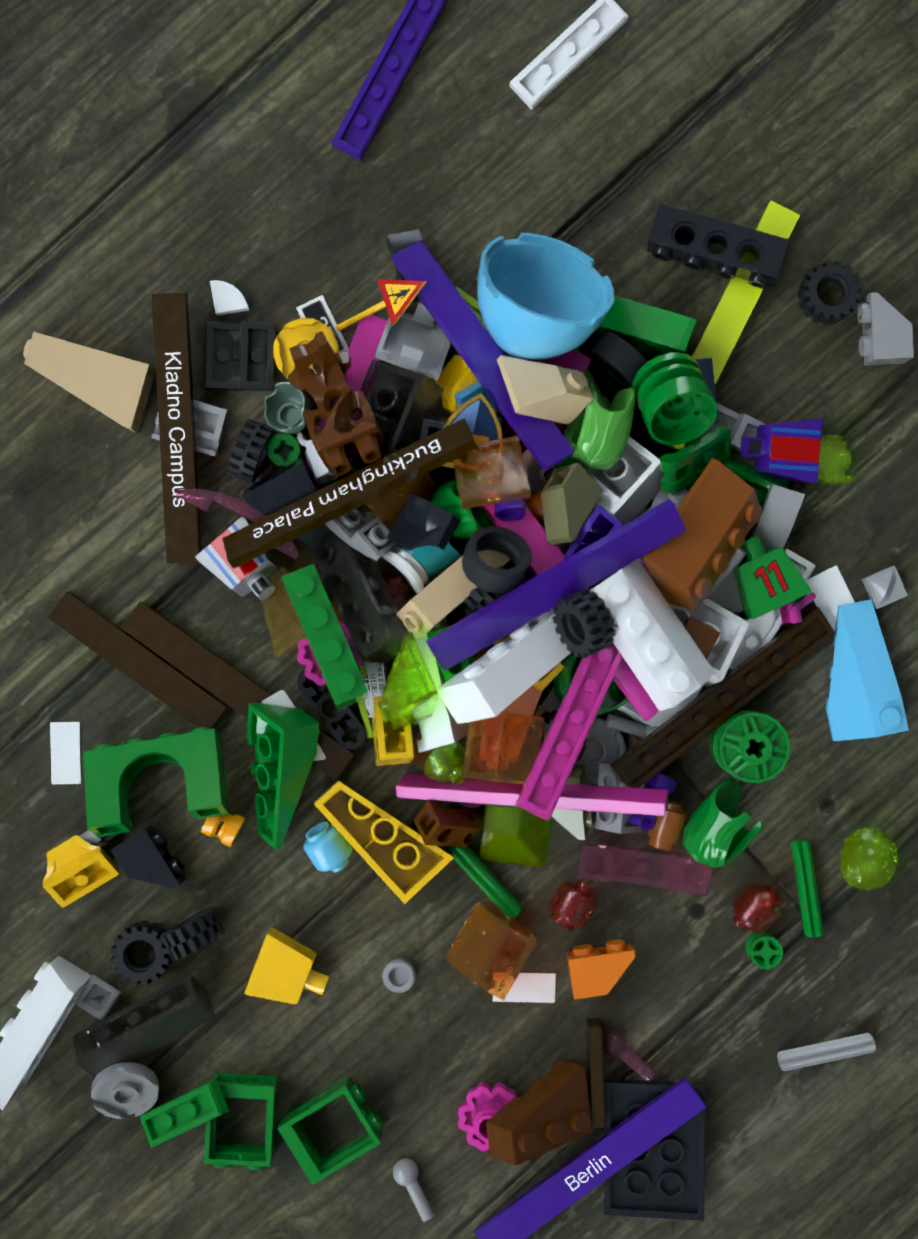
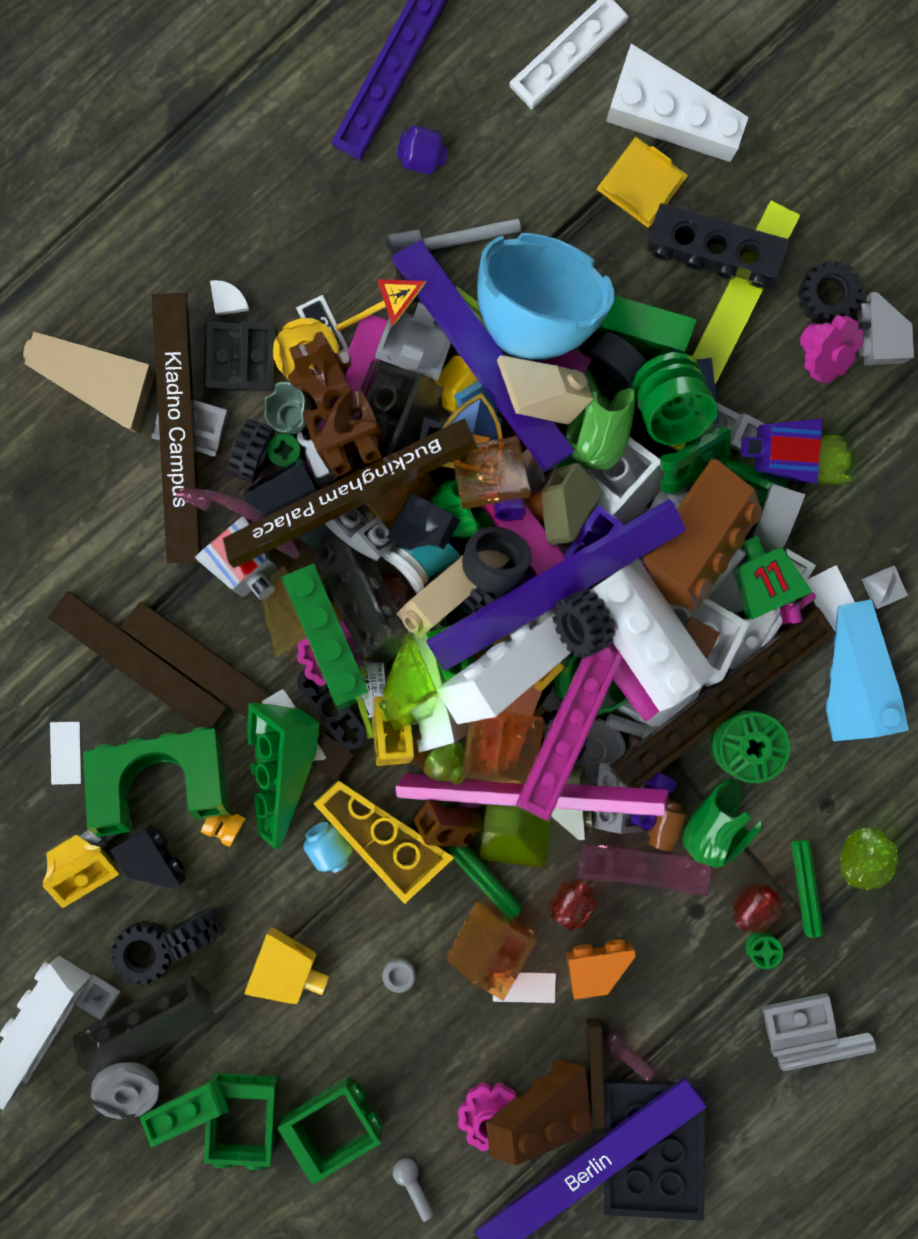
(421, 150): none -> dark purple head
(472, 234): none -> light grey bar
(642, 181): none -> yellow piece
(673, 108): none -> white wedge
(800, 1024): none -> light grey plate
(831, 347): none -> dark pink plant

